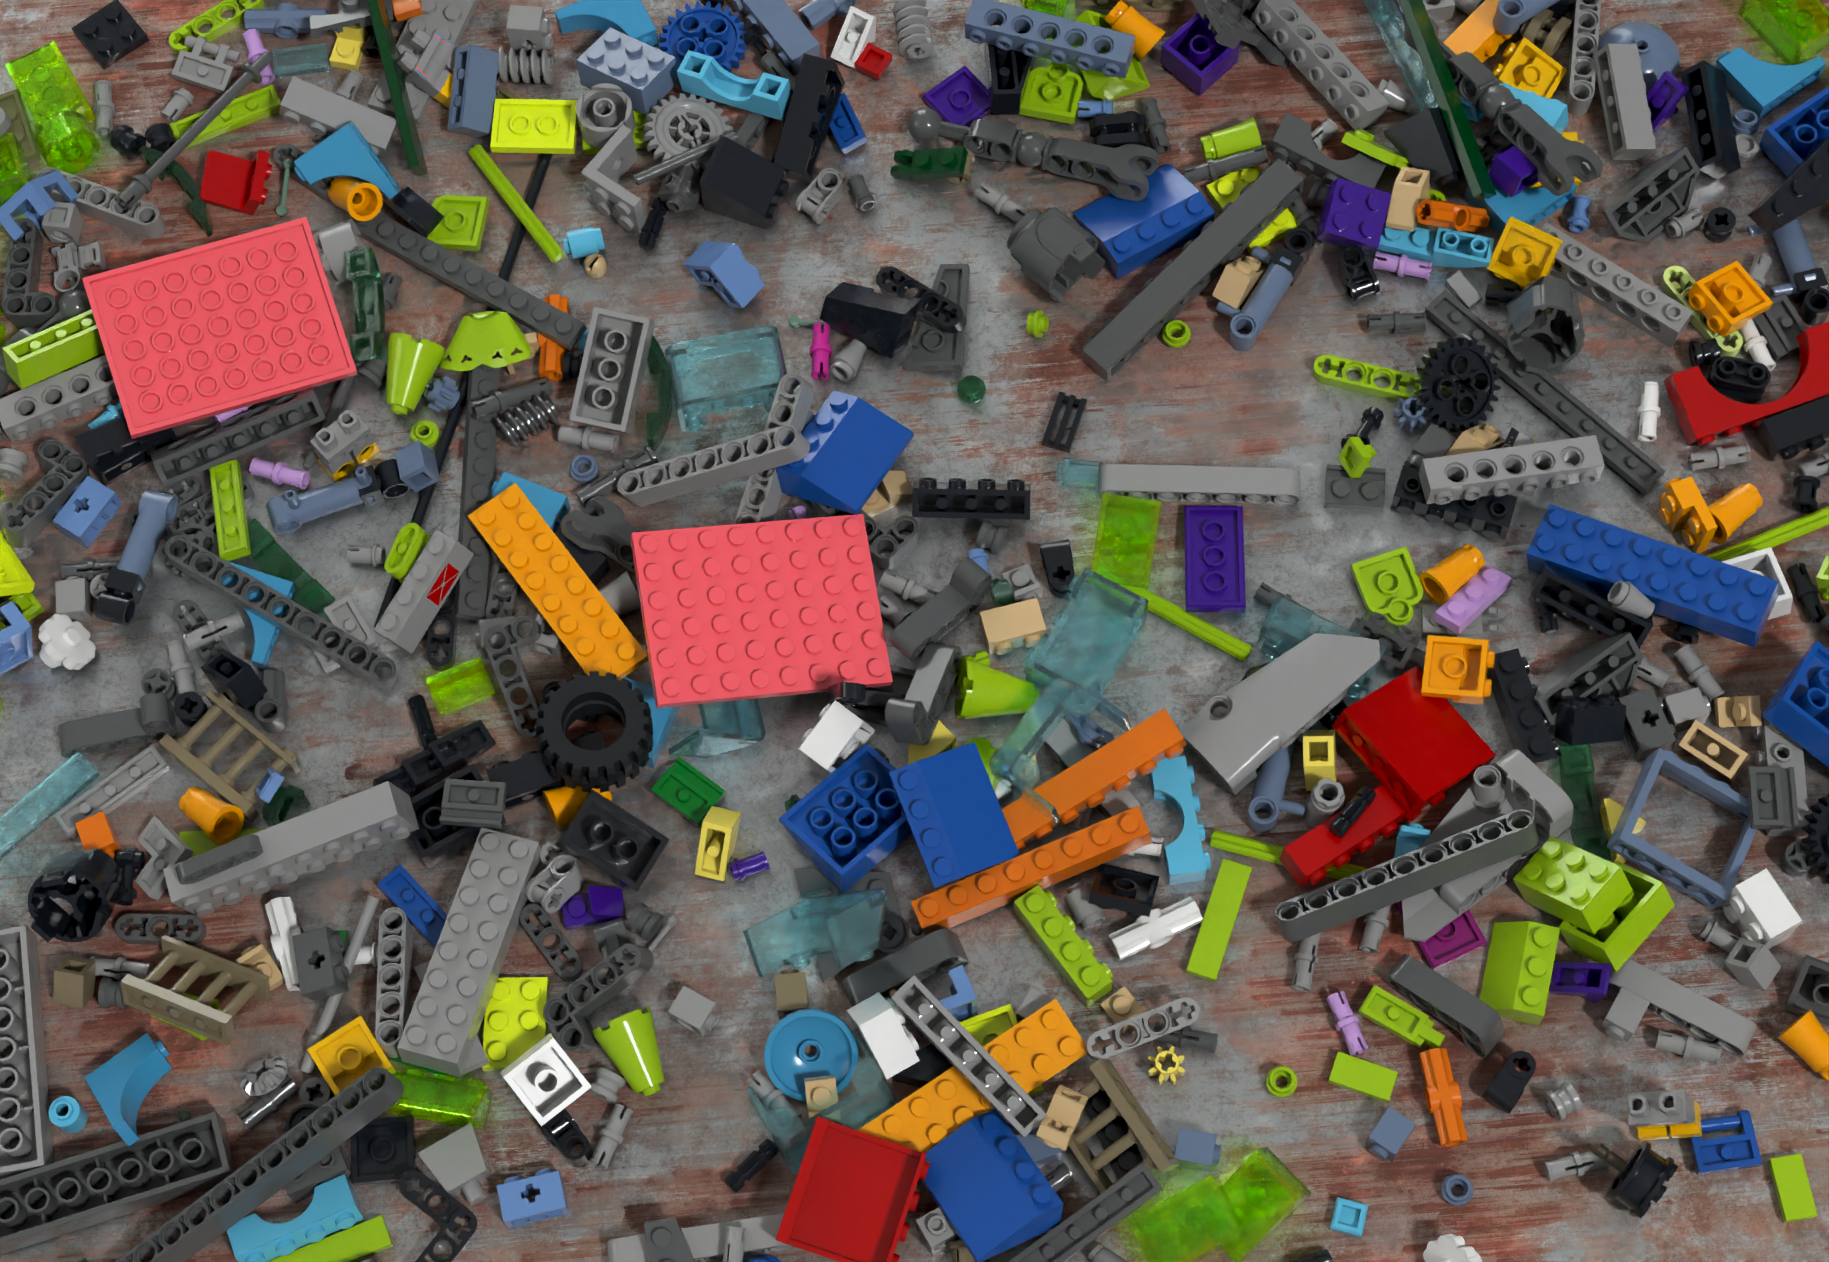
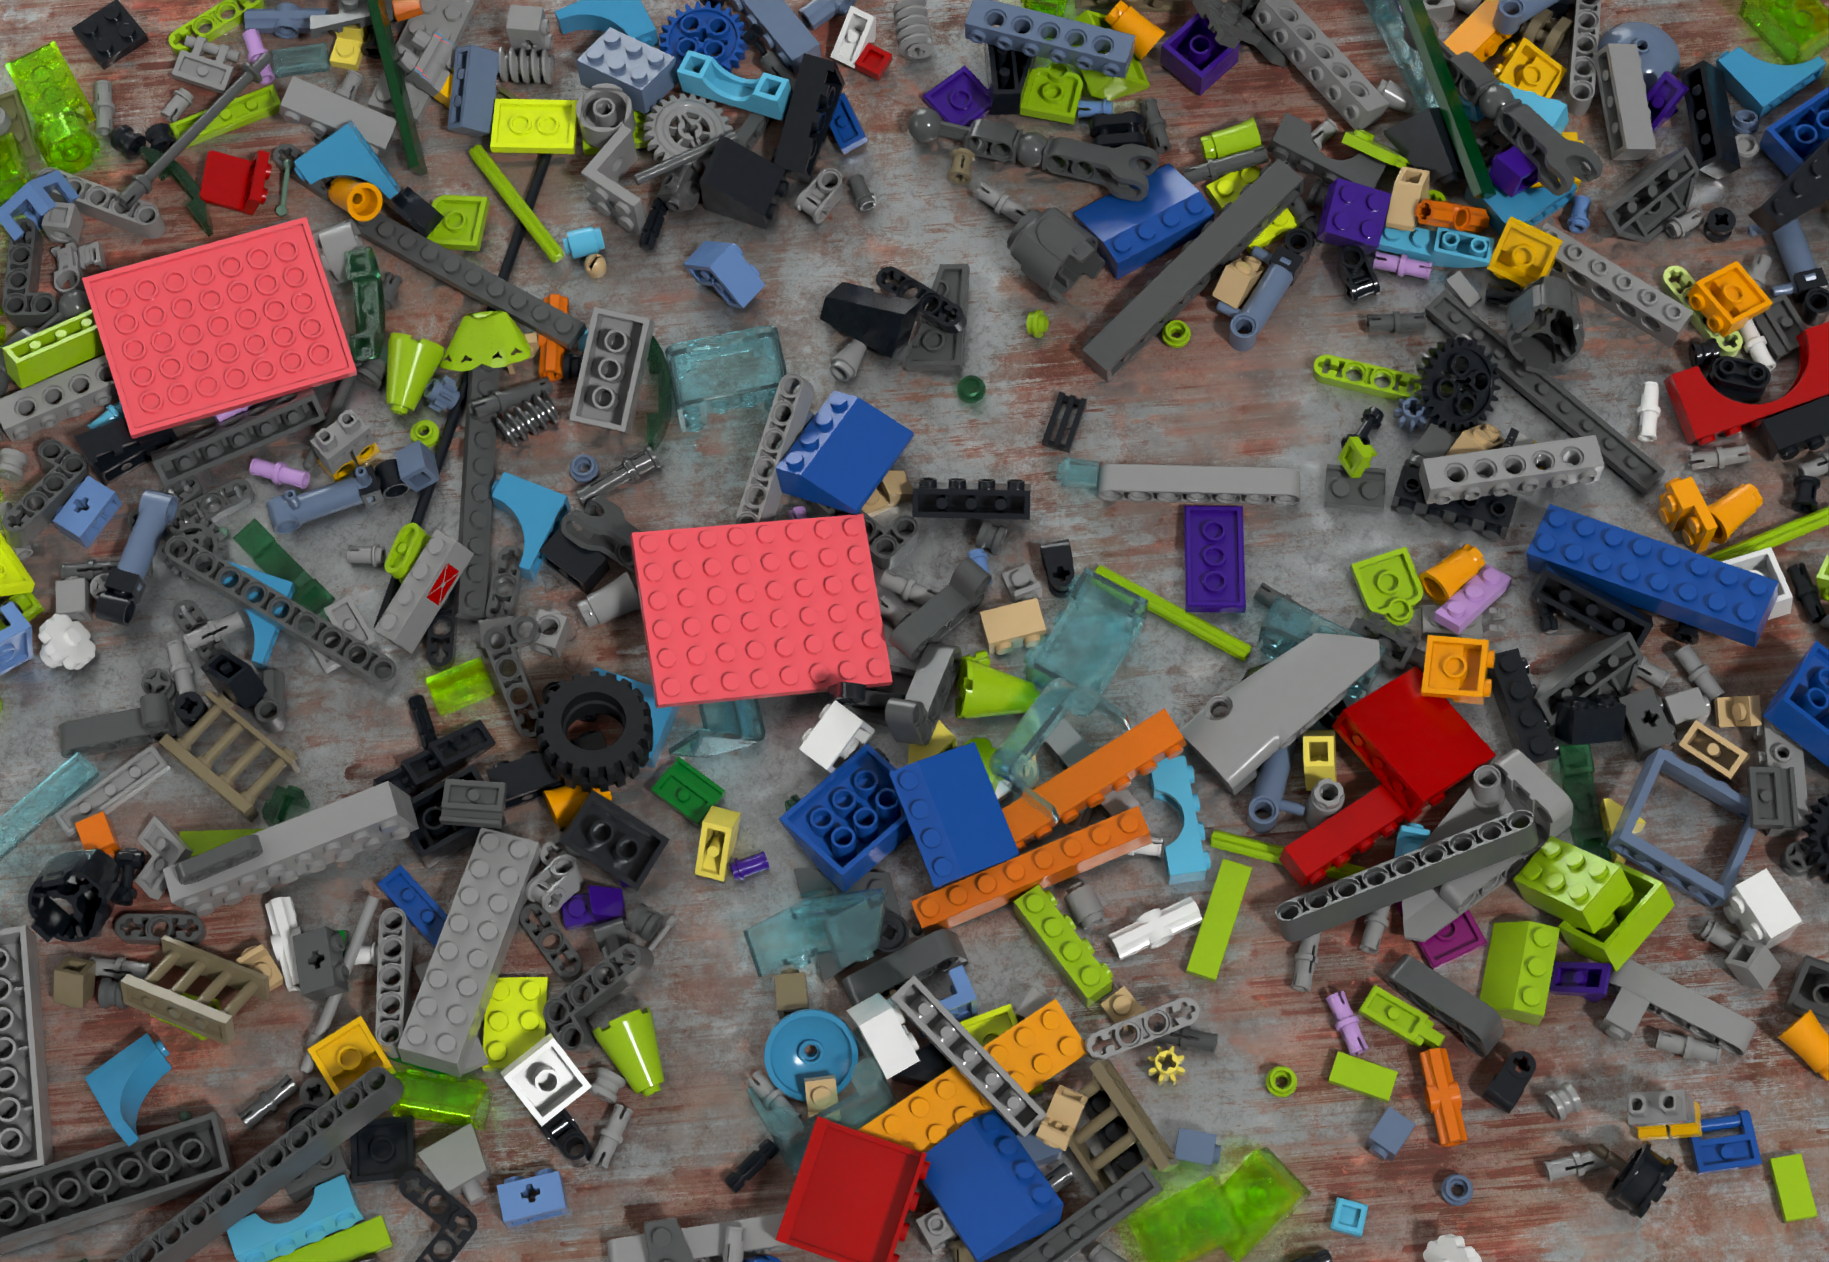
(68, 1114): medium azure brick -> none
(214, 816): light orange plant -> none
(230, 510): lime tile -> none
(264, 1075): light grey gear -> none
(269, 784): medium blue tile -> none
(557, 585): light orange plate -> none
(588, 438): light grey pin -> none
(694, 1011): light grey brick -> none
(714, 465): light grey beam -> none
(795, 322): sand green hinge -> none
(820, 351): dark pink pin -> none
(930, 163): dark green hinge -> none
(1001, 592): clear green plate -> none
(1090, 732): sand blue plate -> none
(1124, 890): black plate -> none
(1126, 539): clear neon green slope -> none
(1352, 811): black axle -> none
(1629, 599): light grey cone -> none

